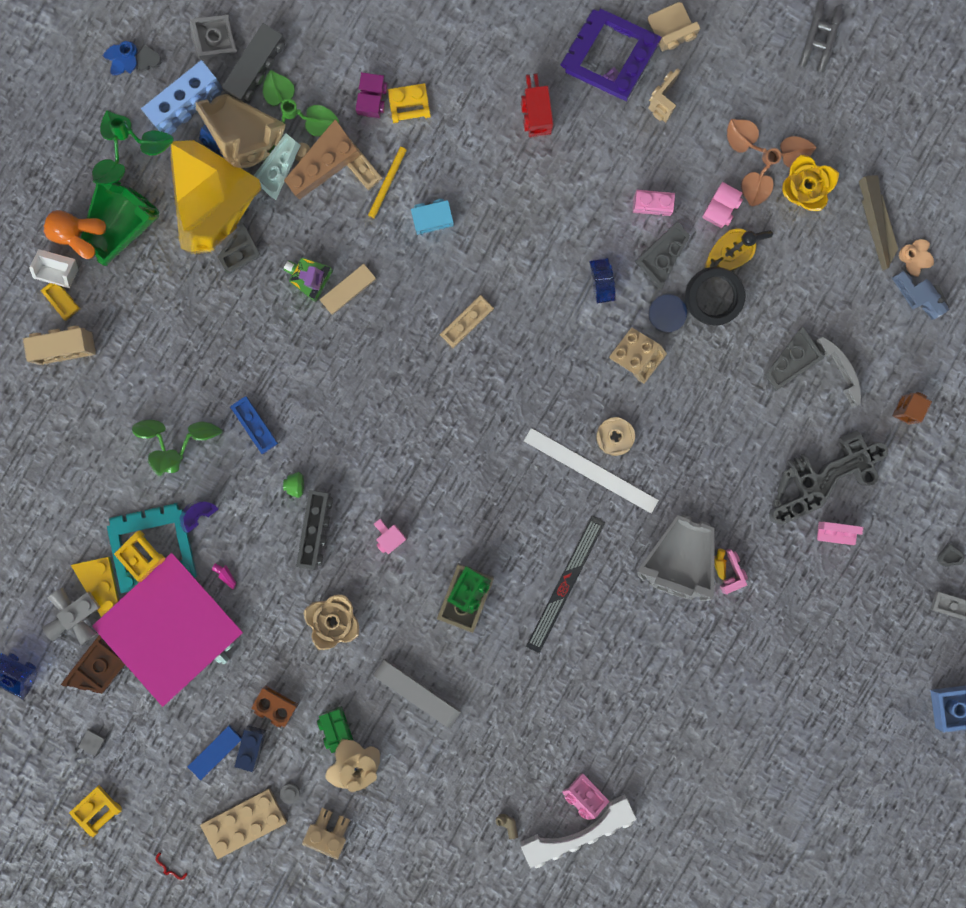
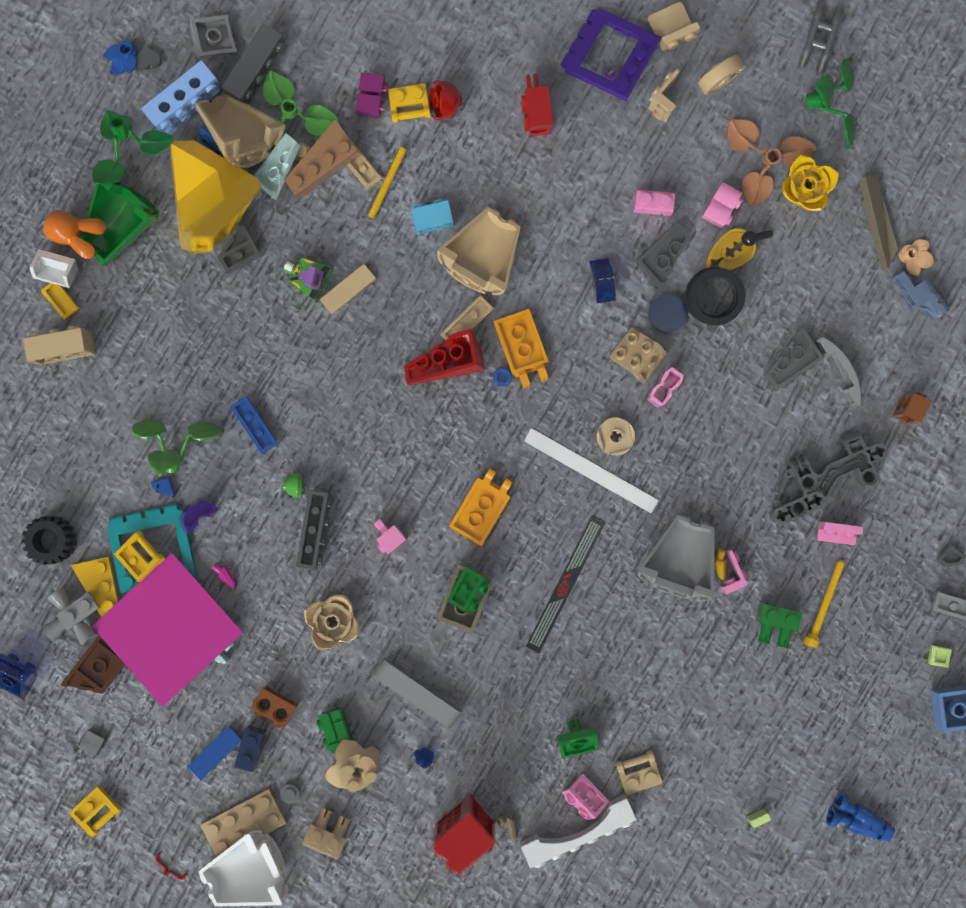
(34, 545): none -> black tyre
(164, 486): none -> blue tile
(247, 873): none -> white cone
(424, 757): none -> clear blue tile
(444, 100): none -> red cylinder
(452, 358): none -> red wedge
(464, 835): none -> red brick
(481, 508): none -> light orange tile
(482, 252): none -> tan cone
(502, 377): none -> blue tile
(522, 346): none -> light orange tile
(578, 740): none -> green tile
(640, 778): none -> tan plate
(667, 383): none -> bright pink brick
(721, 74): none -> tan wheel
(758, 818): none -> yellowish green tile
(784, 618): none -> green brick
(812, 638): none -> yellow piece
(824, 98): none -> green plant
(861, 821): none -> blue piece
(939, 656): none -> yellowish green tile

